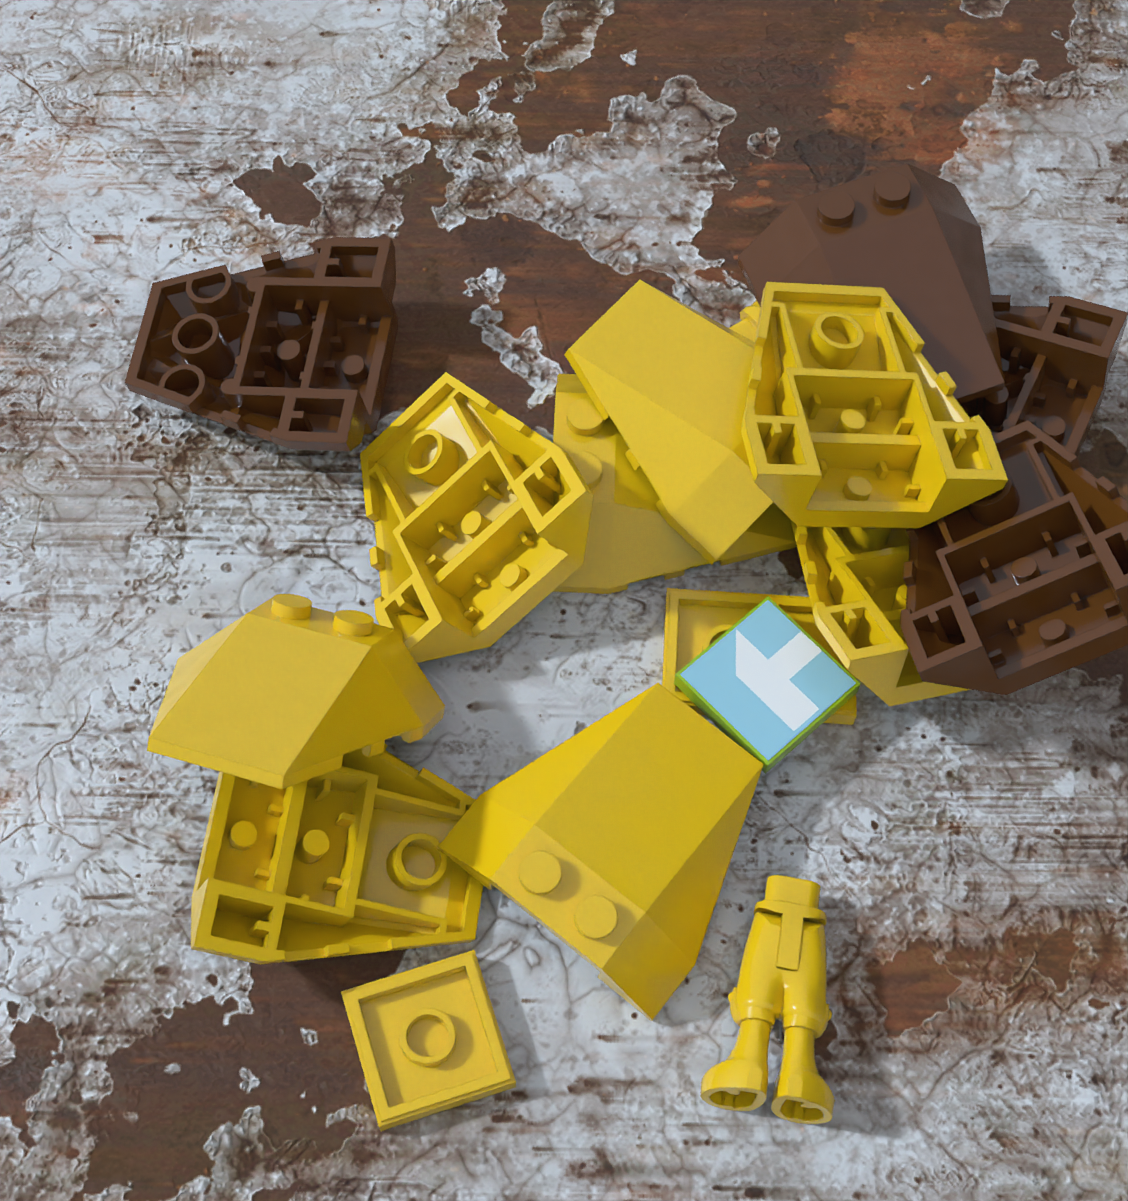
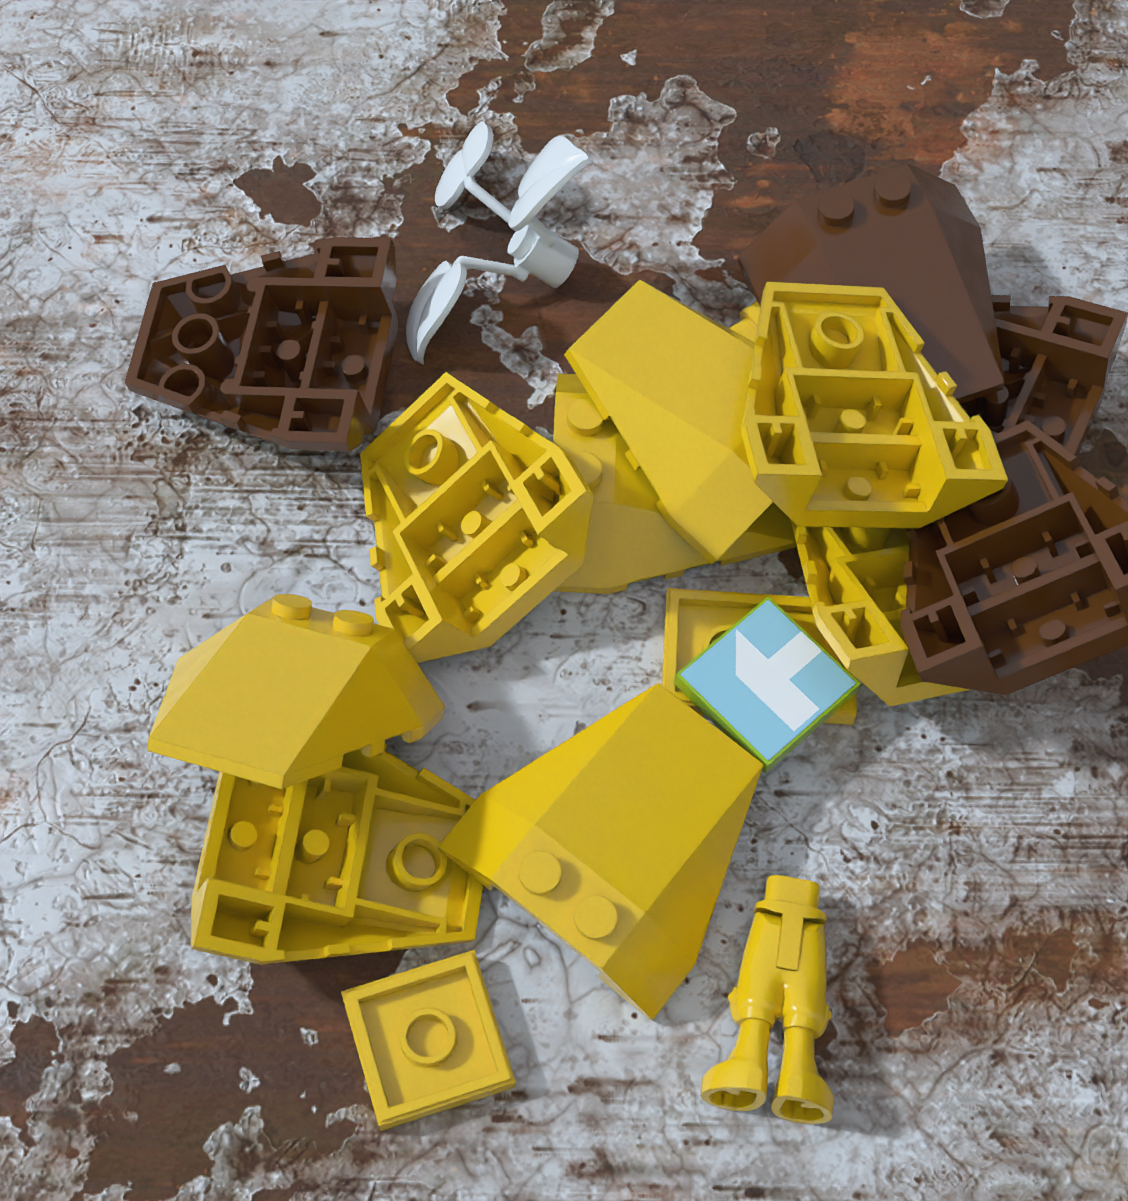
(532, 245): none -> white plant

